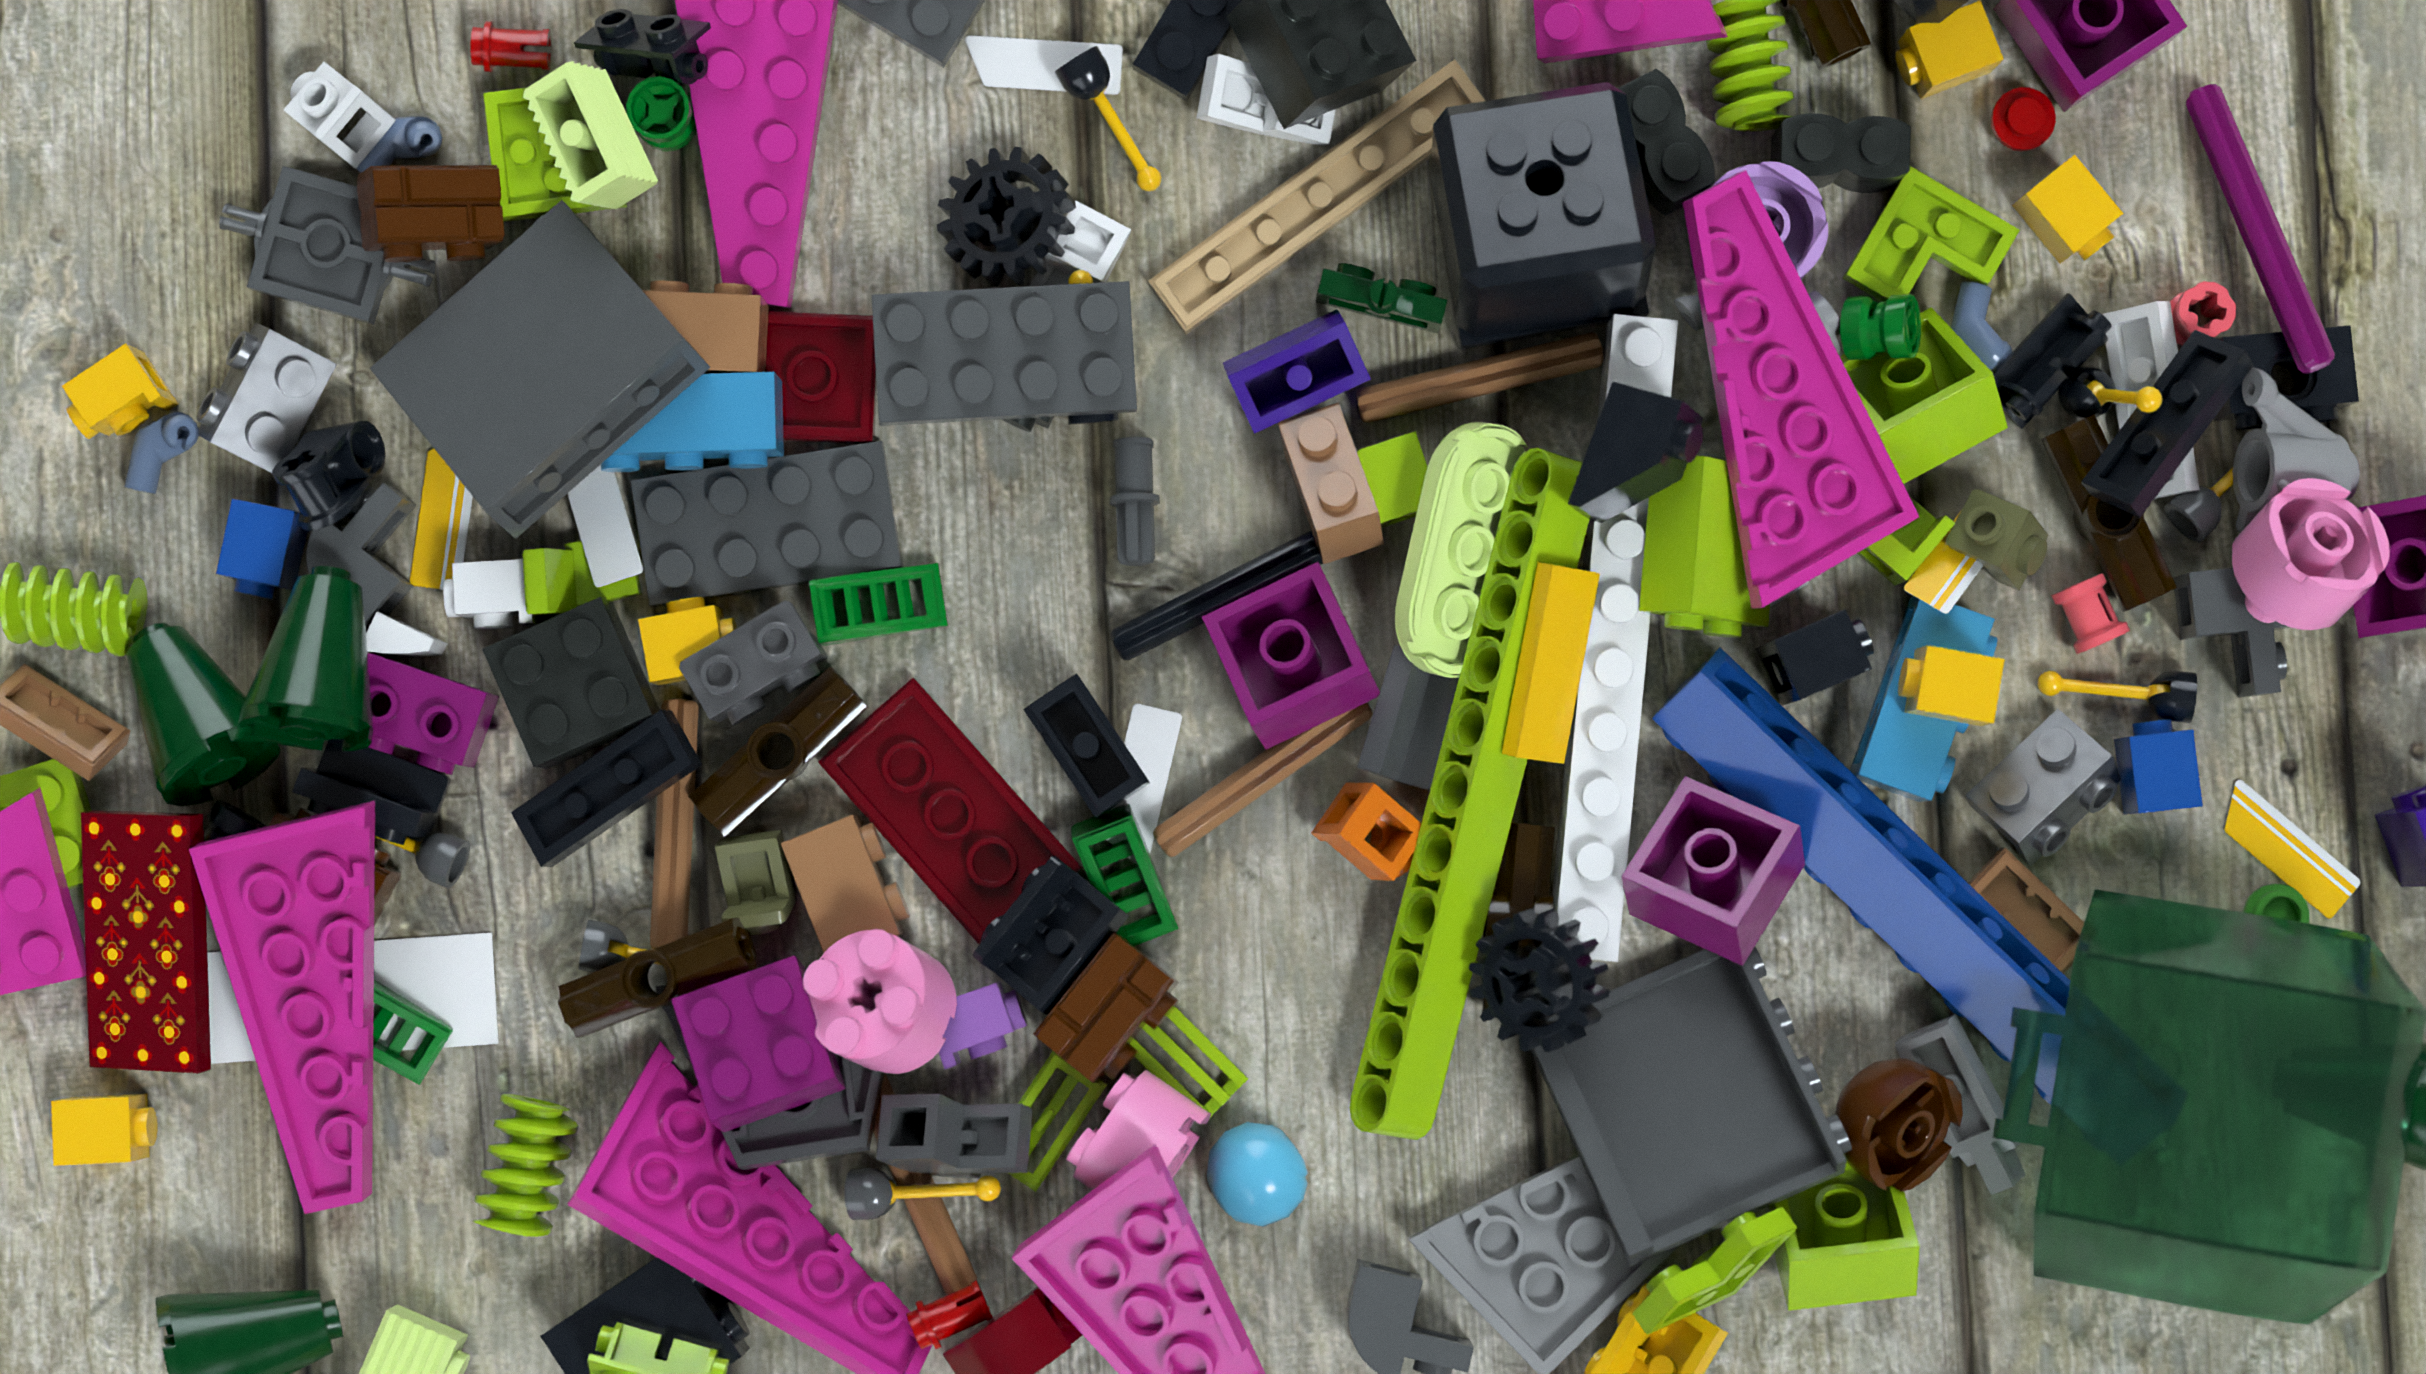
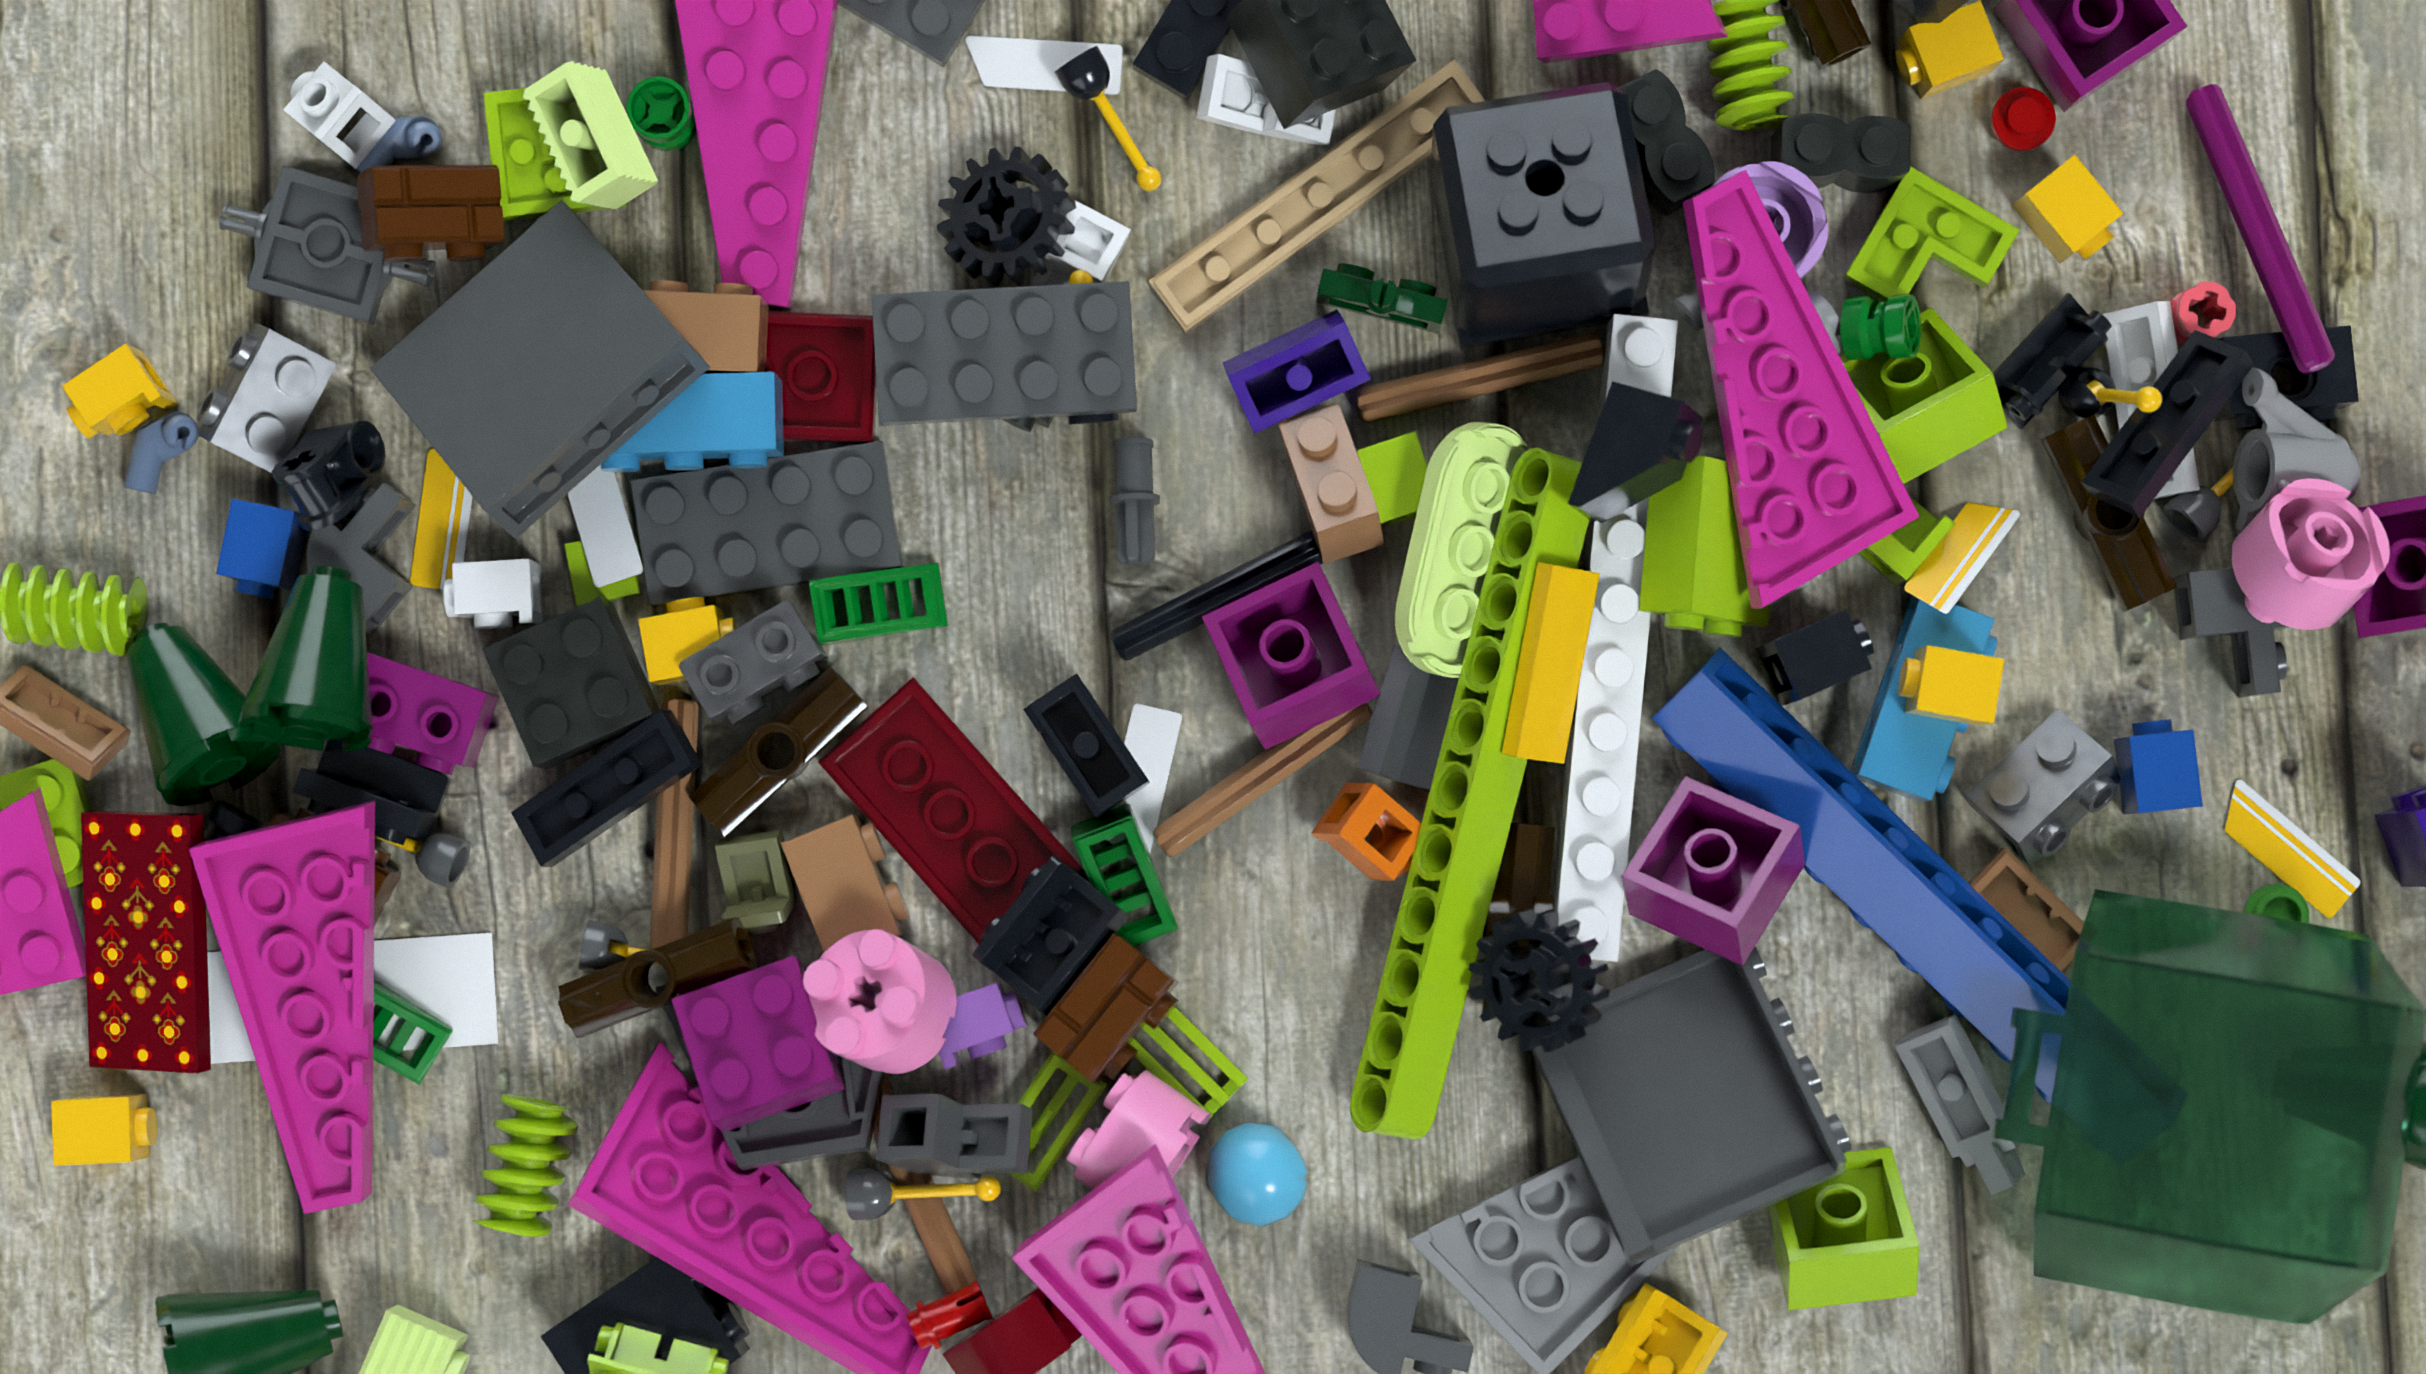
(397, 639): white slope -> none
(506, 47): red pin -> none
(549, 581): lime tile -> none
(647, 45): black hinge -> none
(1716, 1272): lime plate -> none
(1898, 1122): reddish brown cylinder -> none
(1972, 327): sand blue arm -> none
(2000, 537): olive bracket -> none
(2090, 613): coral bush -> none
(2168, 695): hinge -> none

